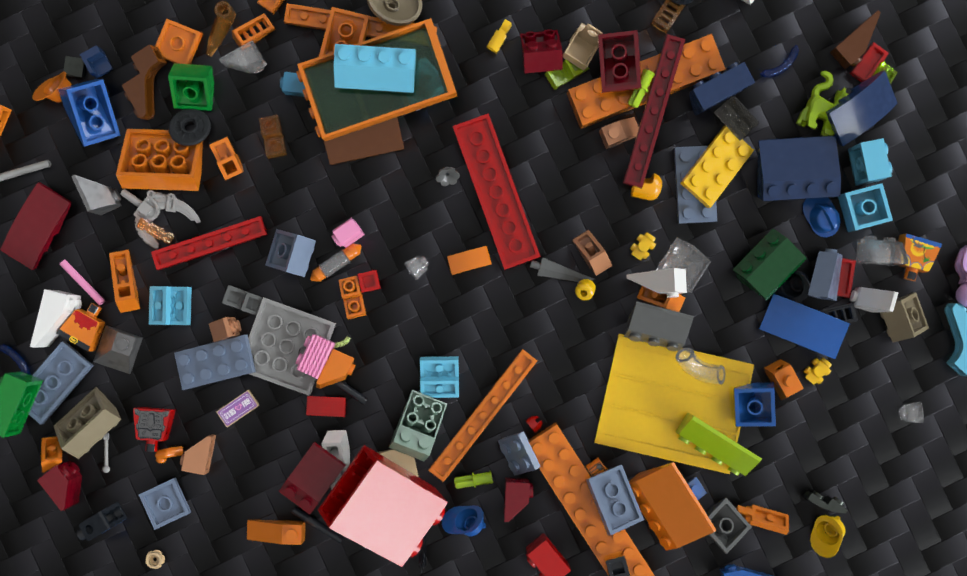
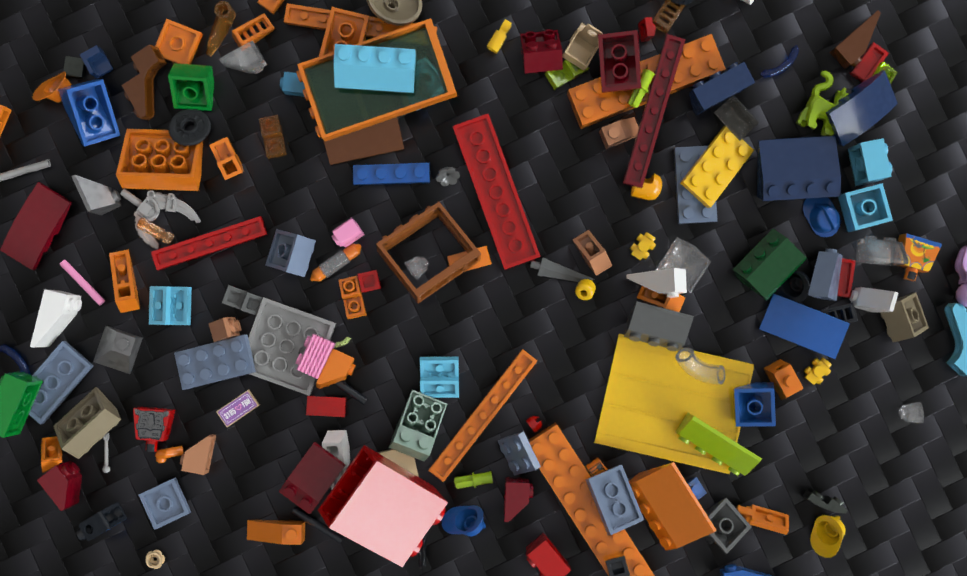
(83, 327): orange torso -> none
(391, 173): none -> blue plate
(447, 275): none -> dark orange window
(646, 29): none -> red plate

